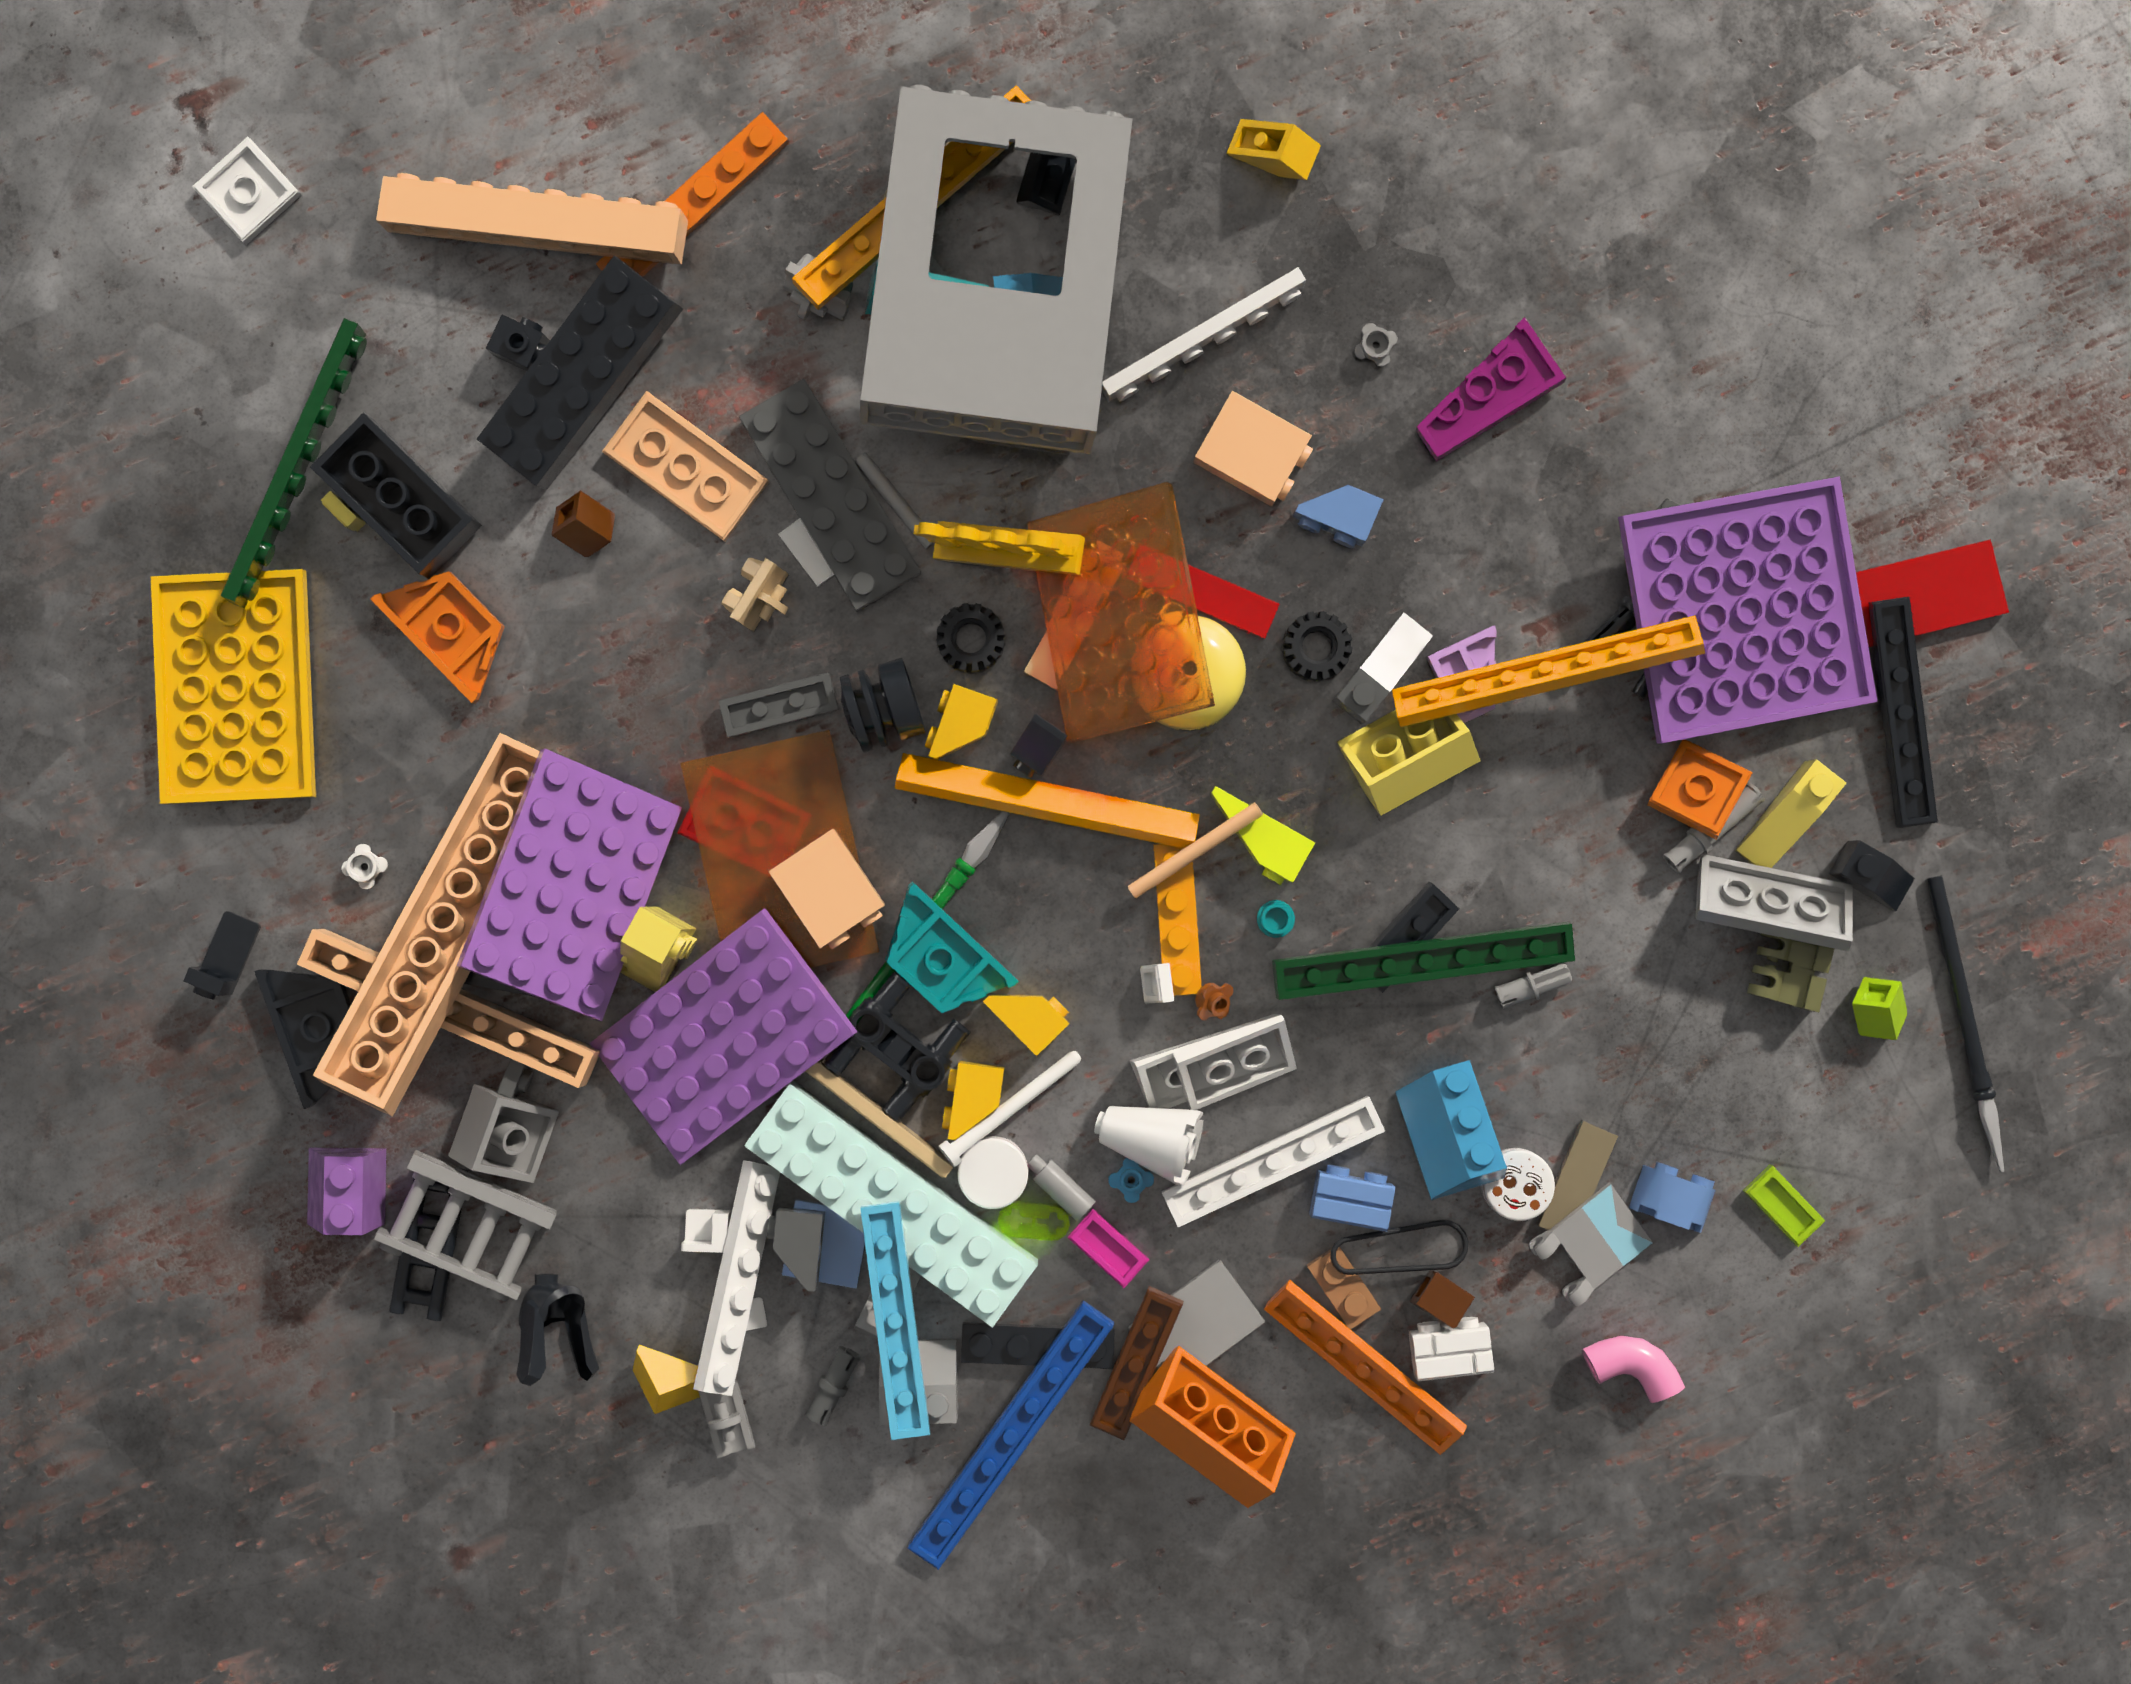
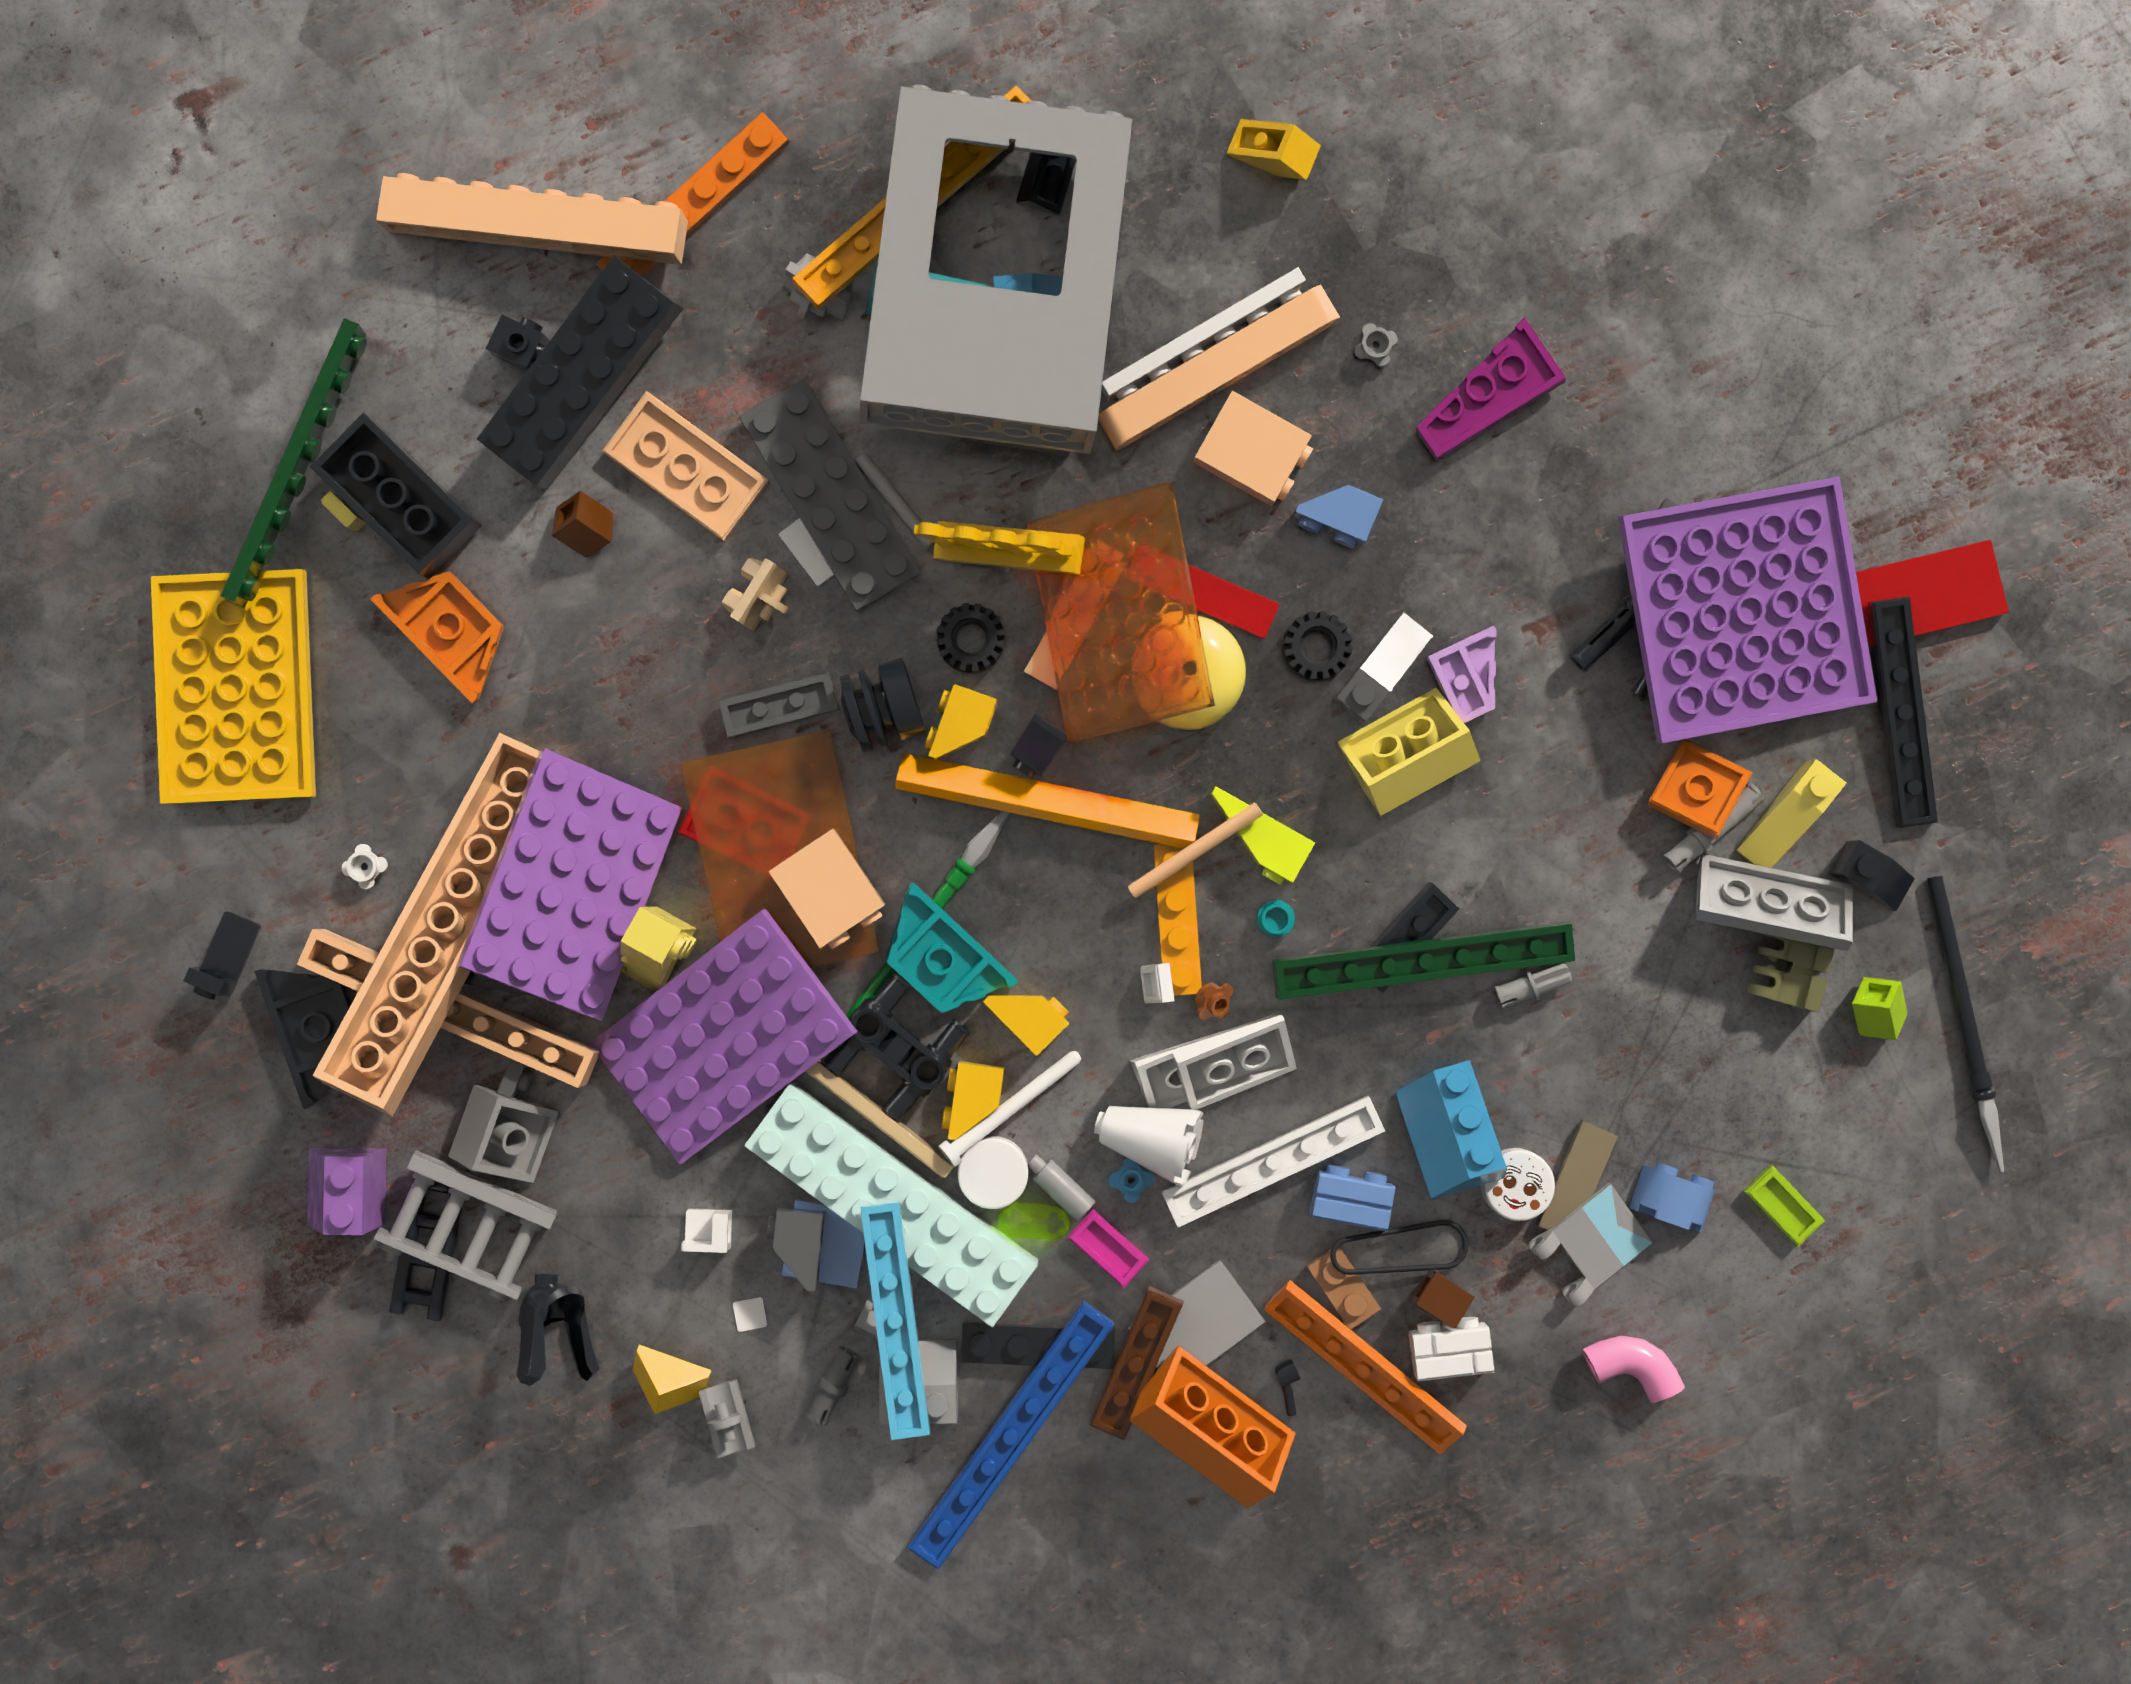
(246, 190): white tile -> none
(737, 1279): white plate -> none
(1218, 367): none -> light nougat beam
(1287, 1374): none -> black hand
(1548, 671): light orange plate -> none

